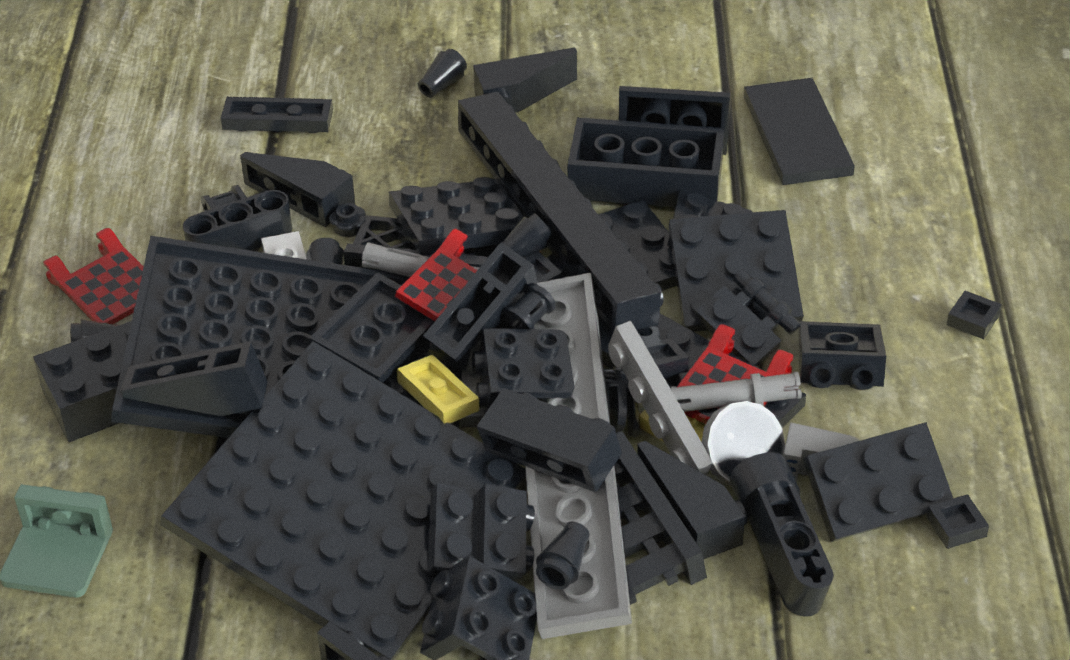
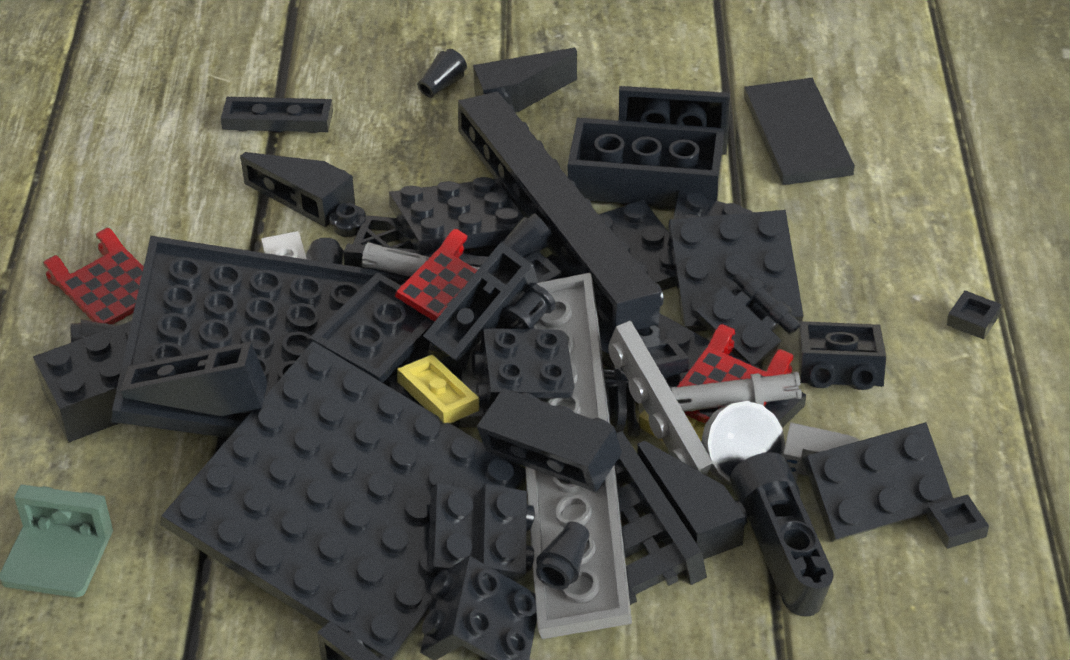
(239, 220): black piece -> none

